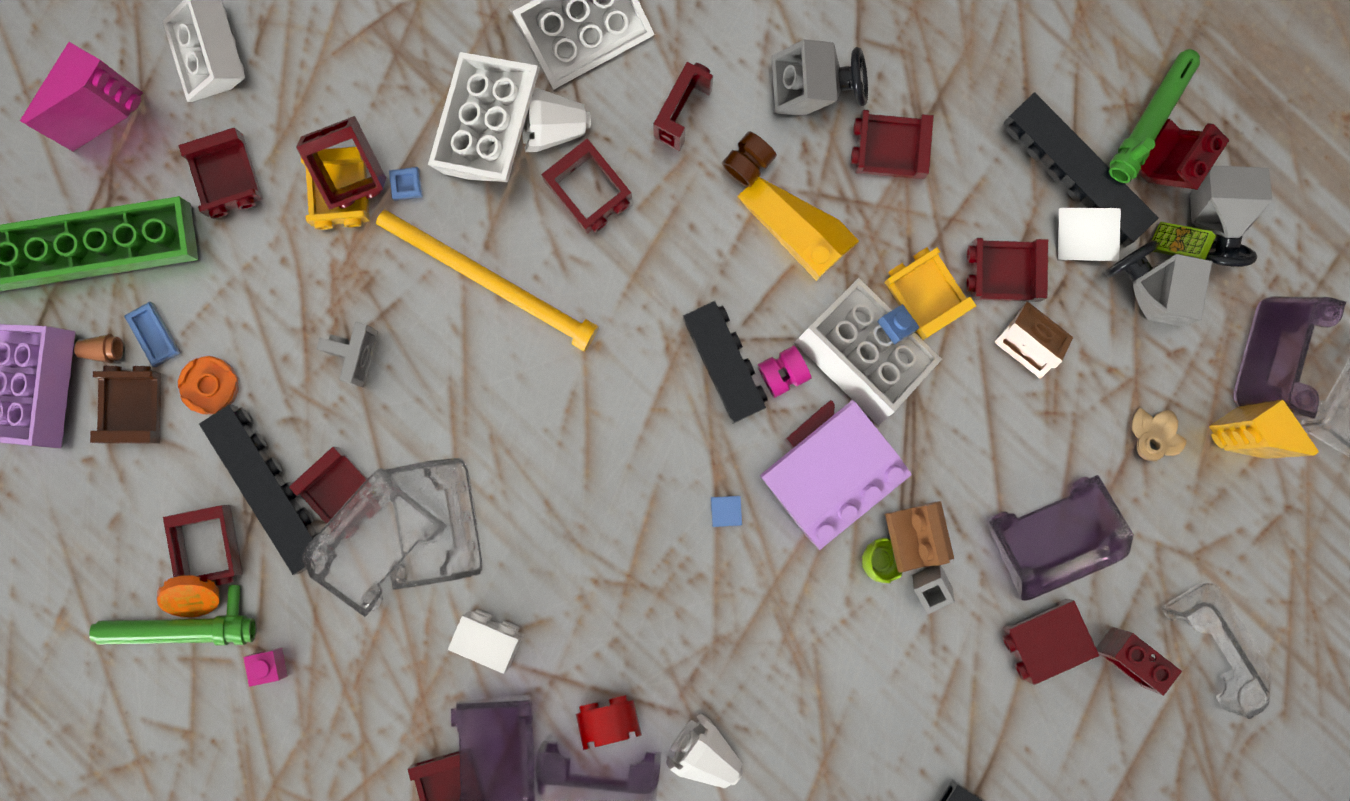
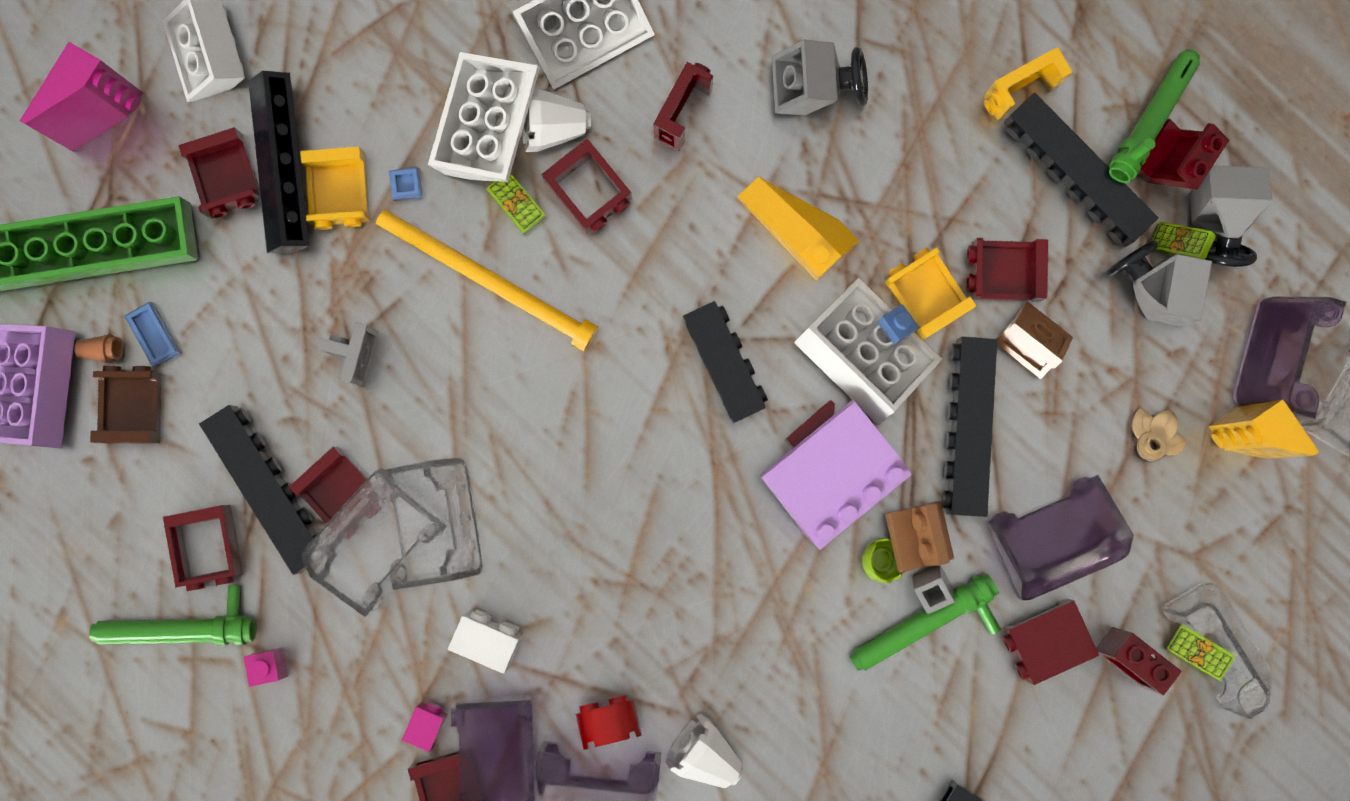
(188, 596): orange tile -> none
(207, 385): orange tile -> none
(278, 162): none -> black brick
(330, 136): dark red window -> none
(425, 726): none -> dark pink brick
(516, 203): none -> tile
(726, 511): medium blue tile -> none
(749, 159): reddish brown wheel -> none
(793, 366): dark pink wheel -> none
(892, 145): dark red panel -> none
(967, 599): none -> bright green cylinder
(971, 426): none -> black brick
(1049, 68): none -> yellow panel
(1089, 234): white sticker -> none
(1200, 652): none -> tile

